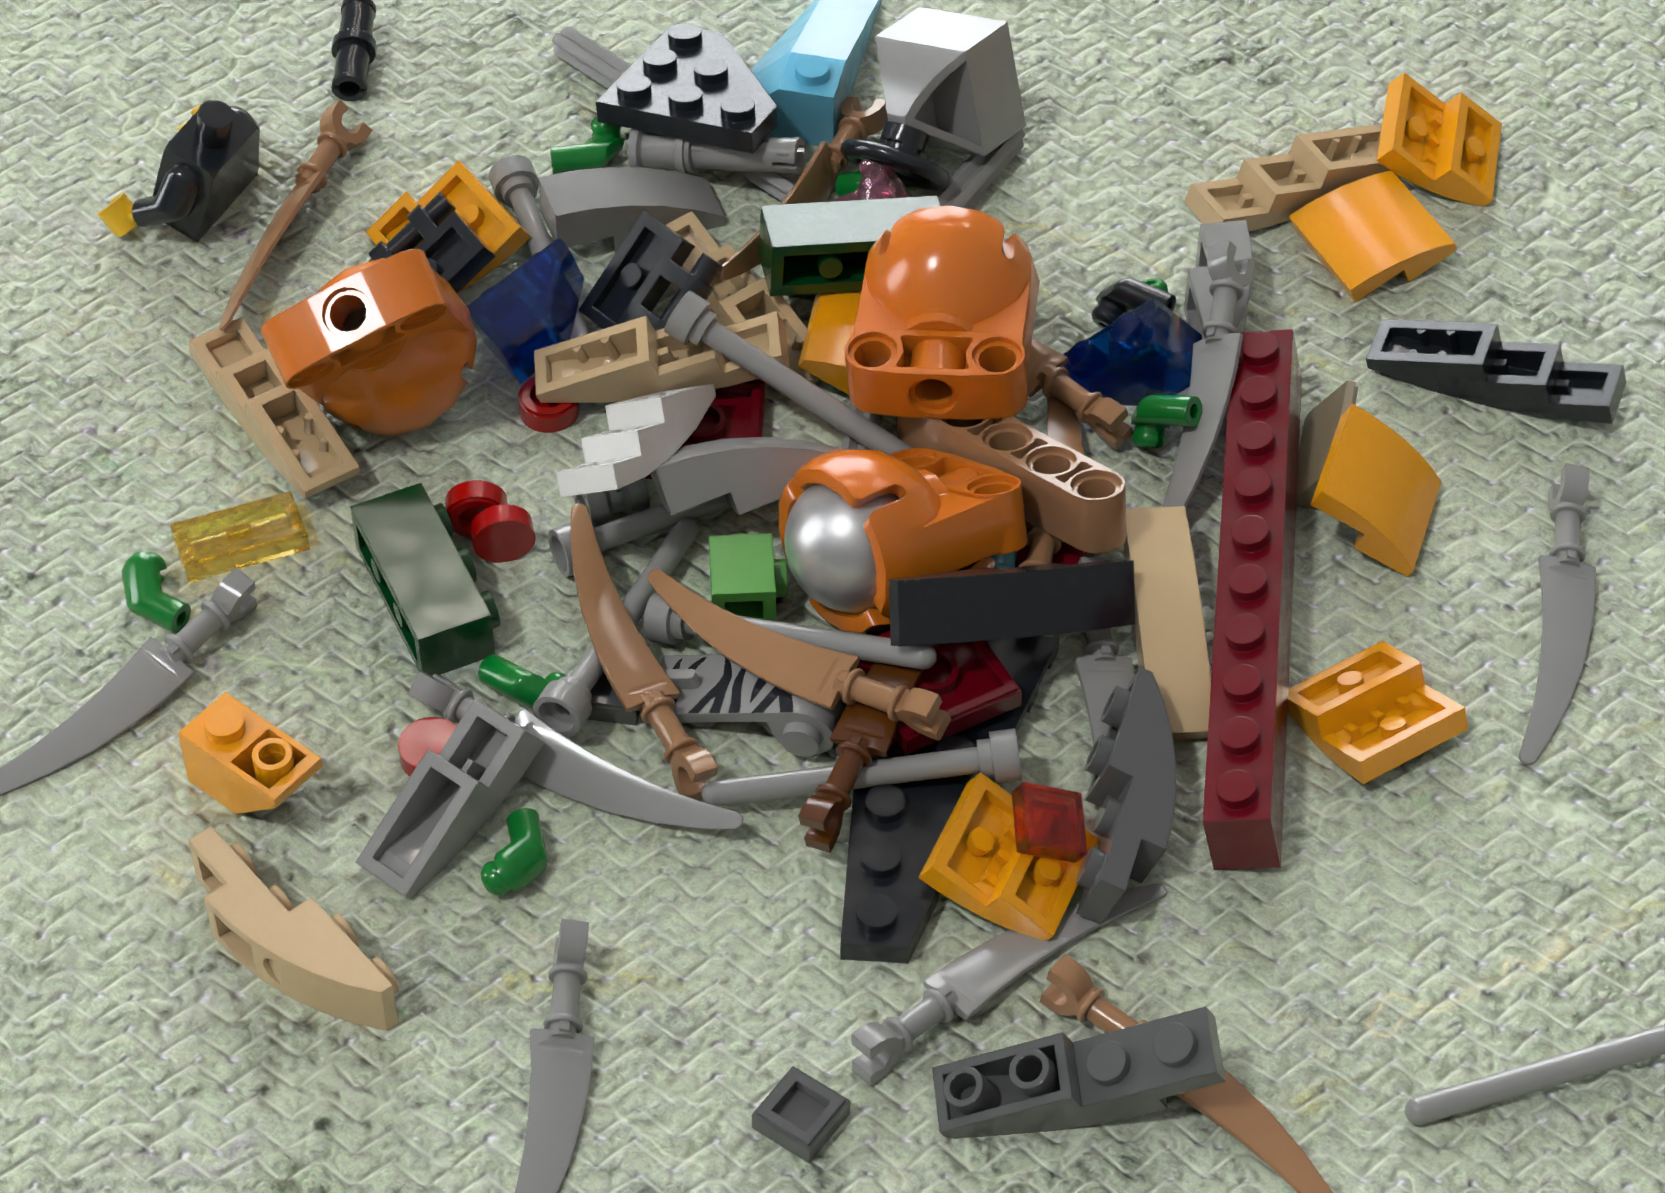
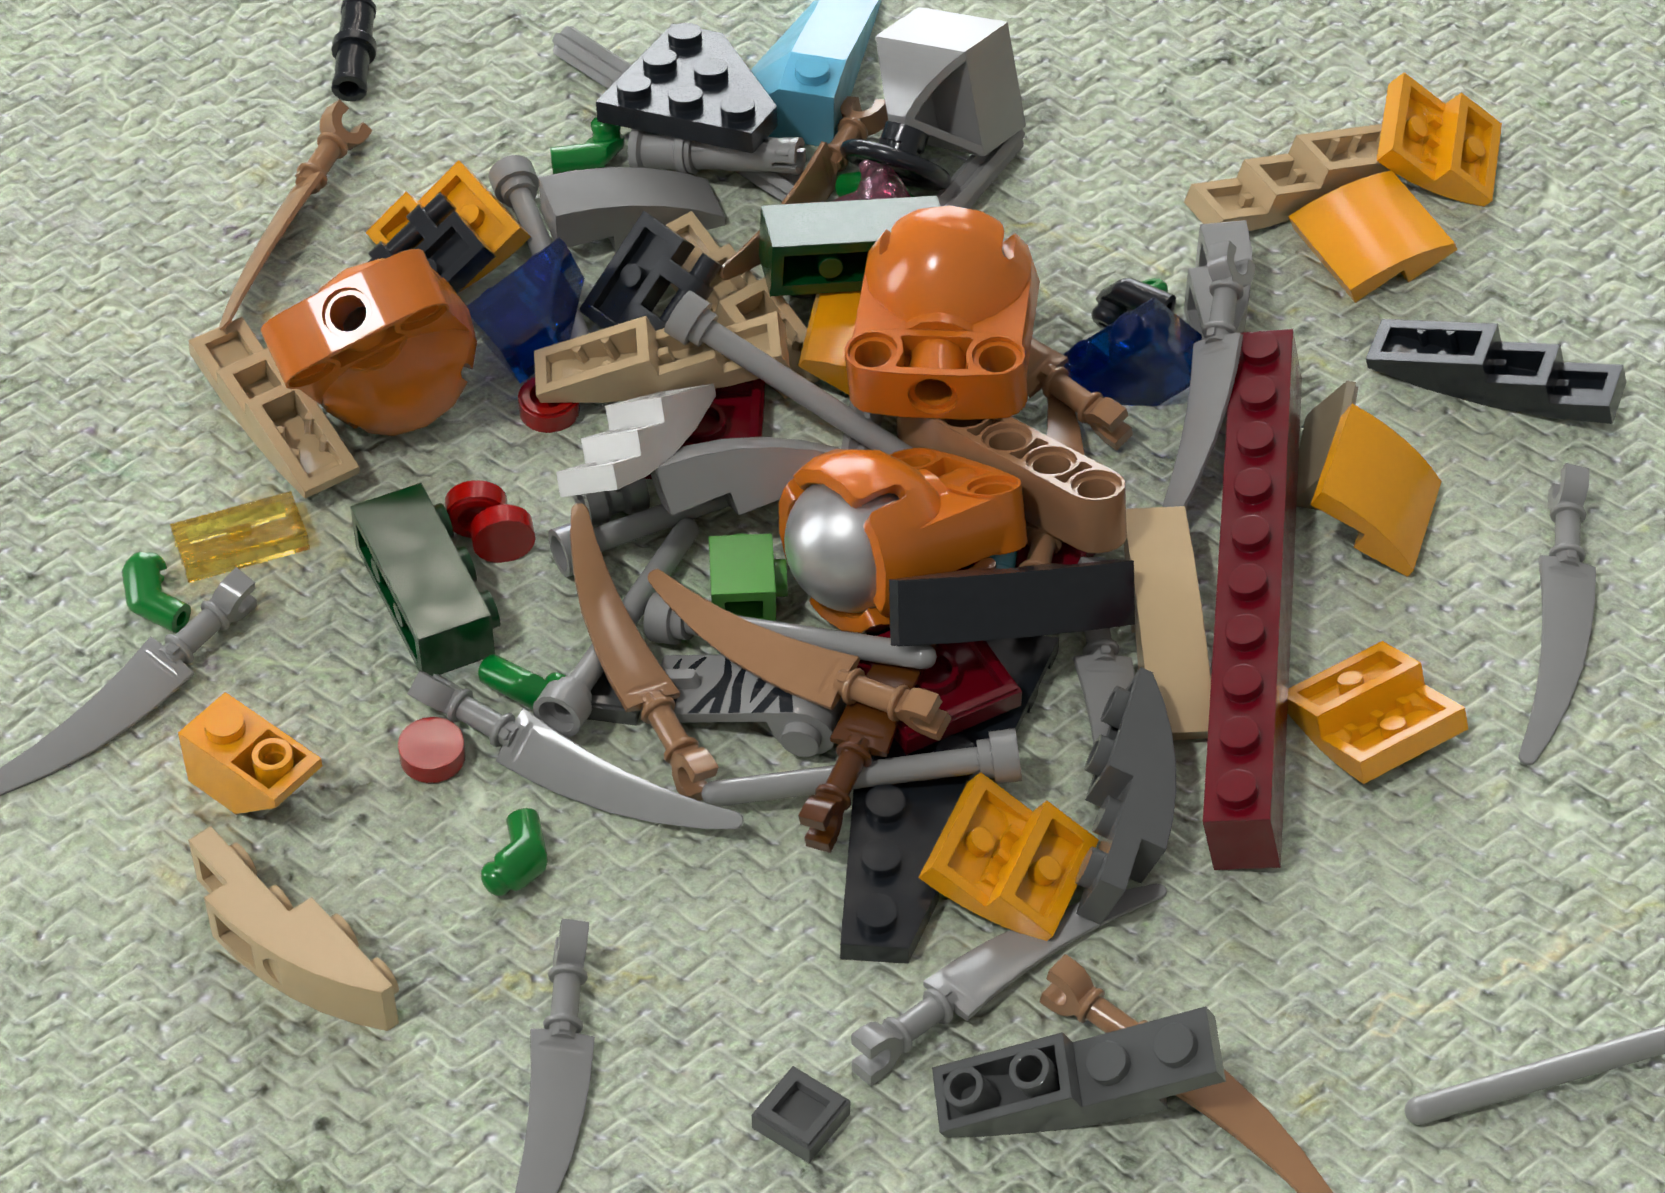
(198, 174): black torso -> none
(449, 799): light grey slope -> none
(1049, 822): clear red tile -> none
(1160, 412): green arm -> none

